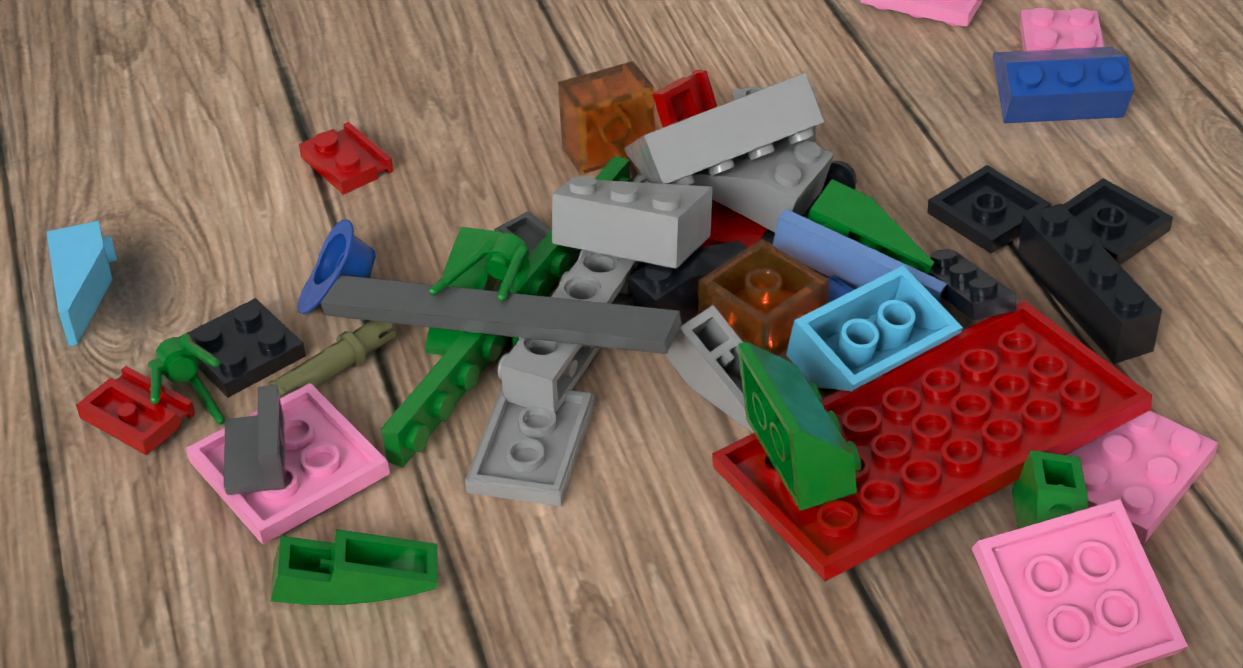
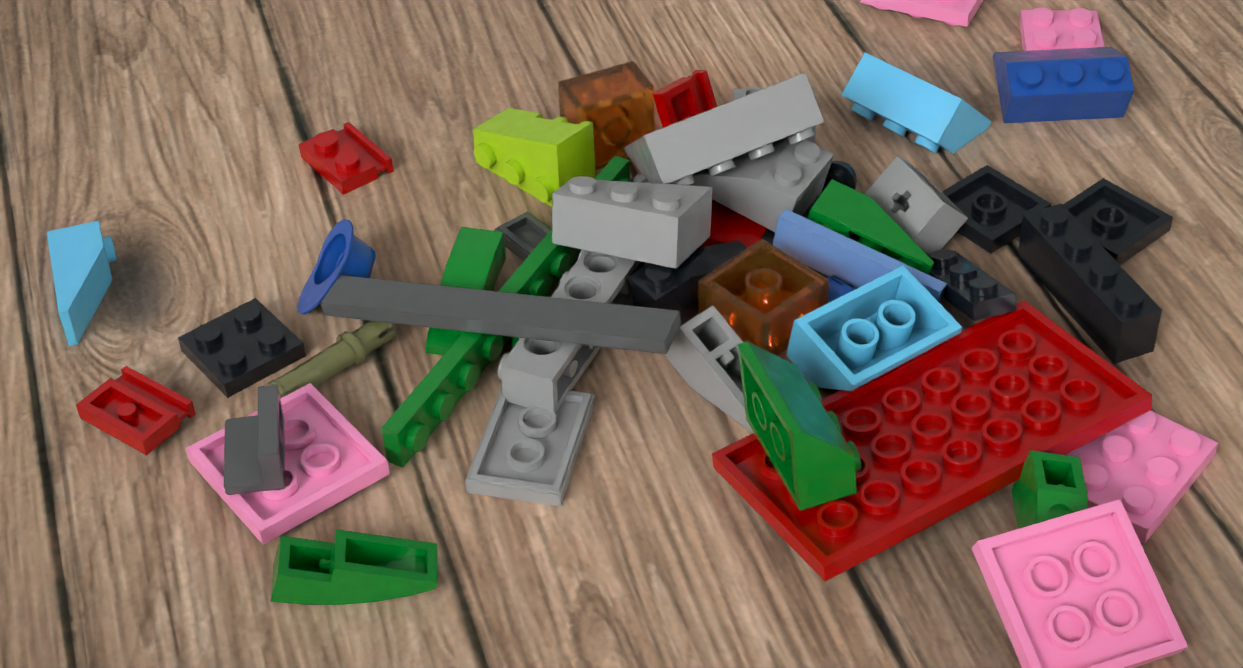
(179, 363): green plant -> none
(502, 262): green plant -> none
(535, 151): none -> lime wedge
(913, 106): none -> medium azure slope
(917, 205): none -> light grey brick

